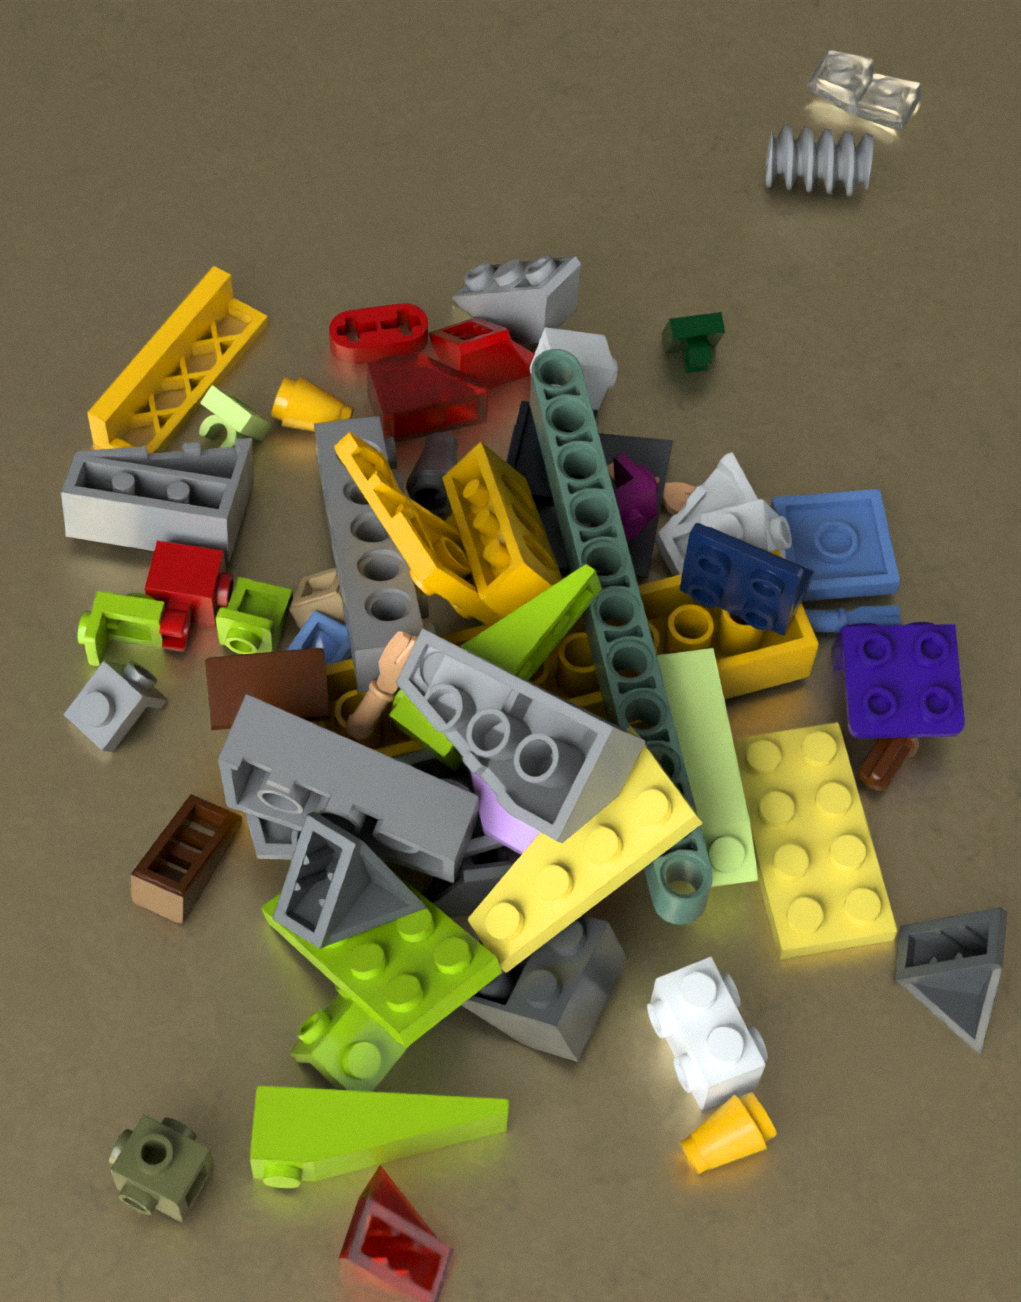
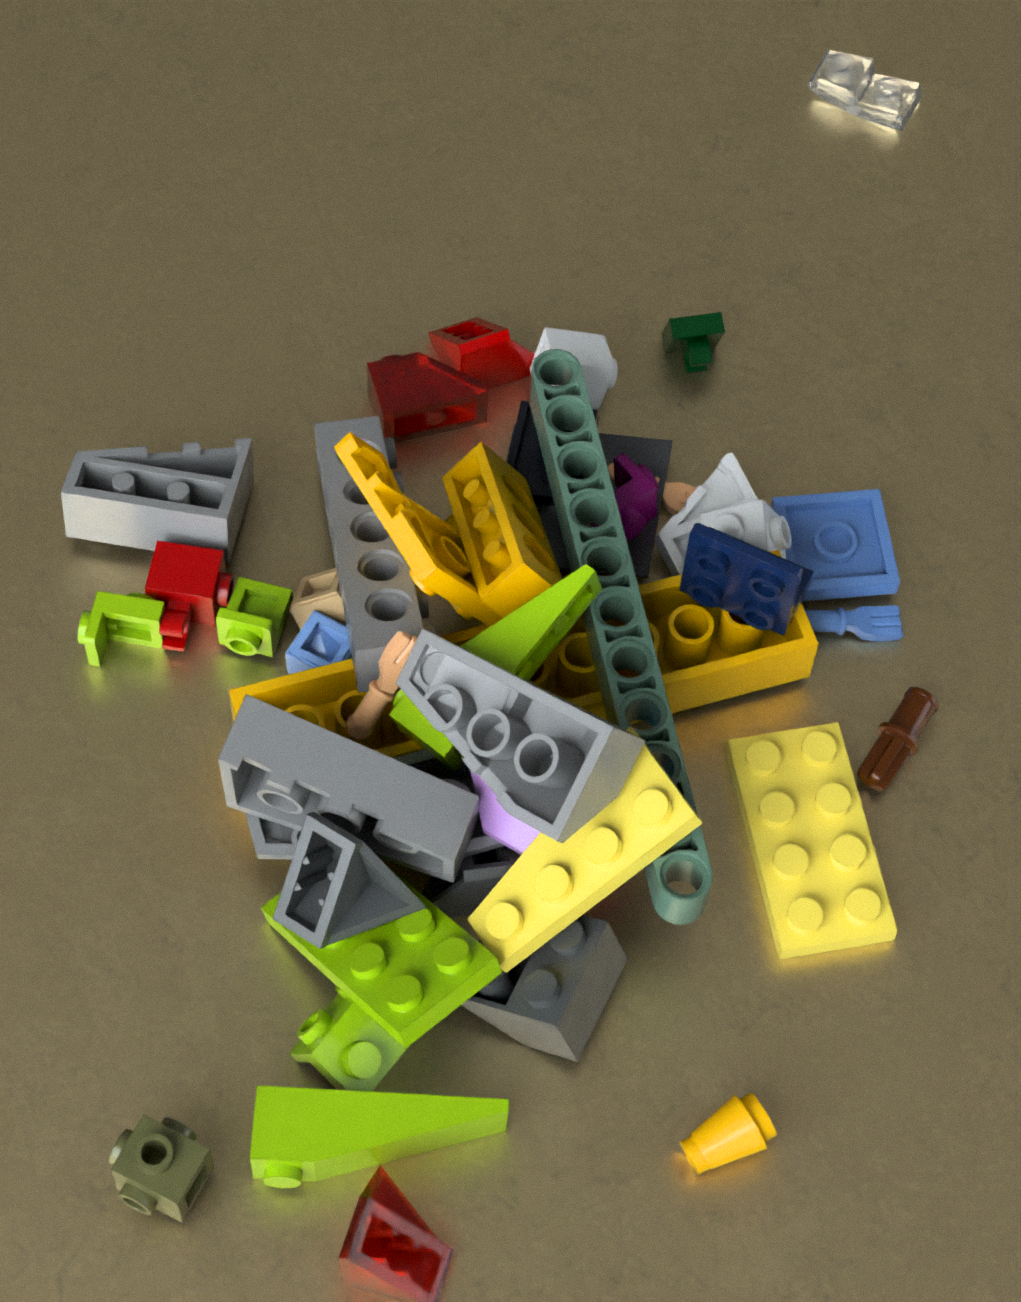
(113, 702): light grey bracket -> none
(163, 357): yellow fence -> none
(168, 889): reddish brown slope -> none
(234, 415): yellowish green tile -> none
(281, 678): reddish brown slope -> none
(303, 404): yellow cone -> none
(378, 333): red beam -> none
(425, 481): flat silver cone -> none
(522, 294): light grey slope -> none
(707, 1034): white brick -> none
(710, 762): yellowish green slope -> none
(819, 159): light grey piece -> none
(900, 680): dark purple bracket -> none
(955, 968): dark grey slope -> none

